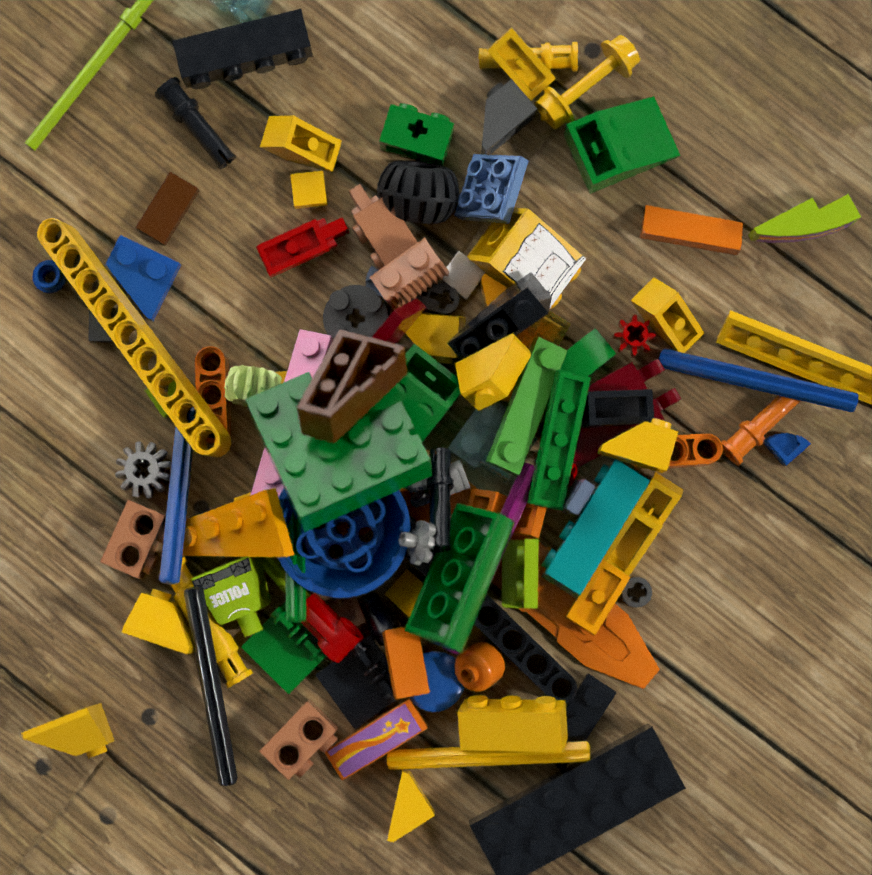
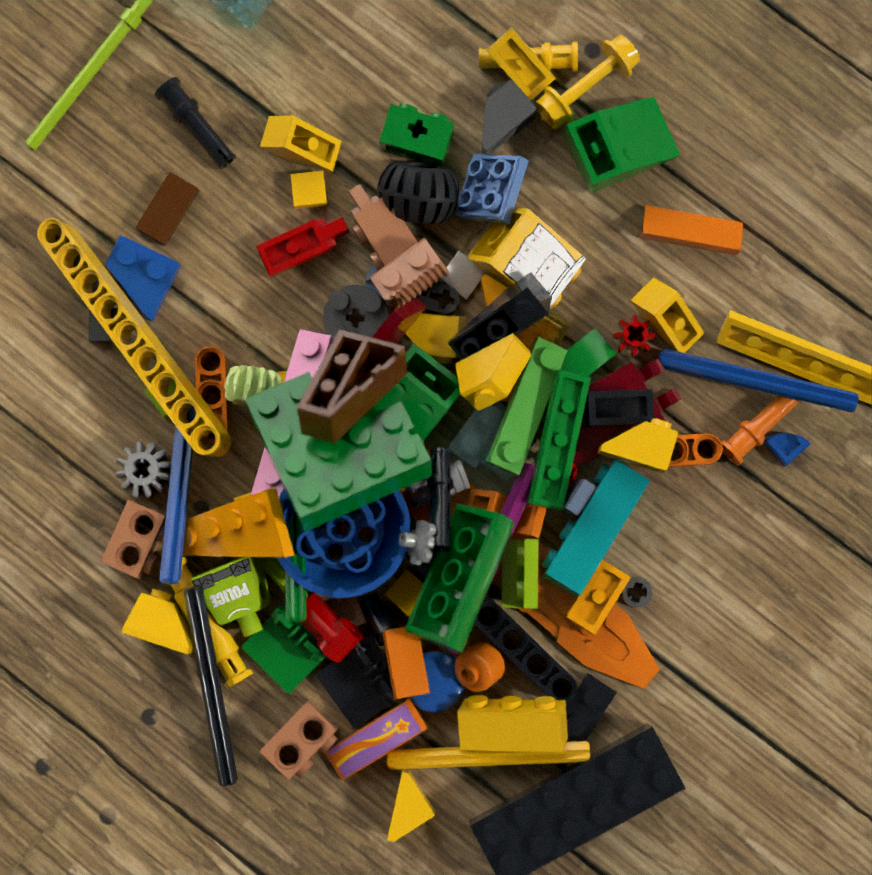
(39, 277): blue plate -> none
(75, 733): yellow slope -> none
(243, 49): black brick -> none
(643, 523): yellow slope -> none
(807, 222): lime slope -> none

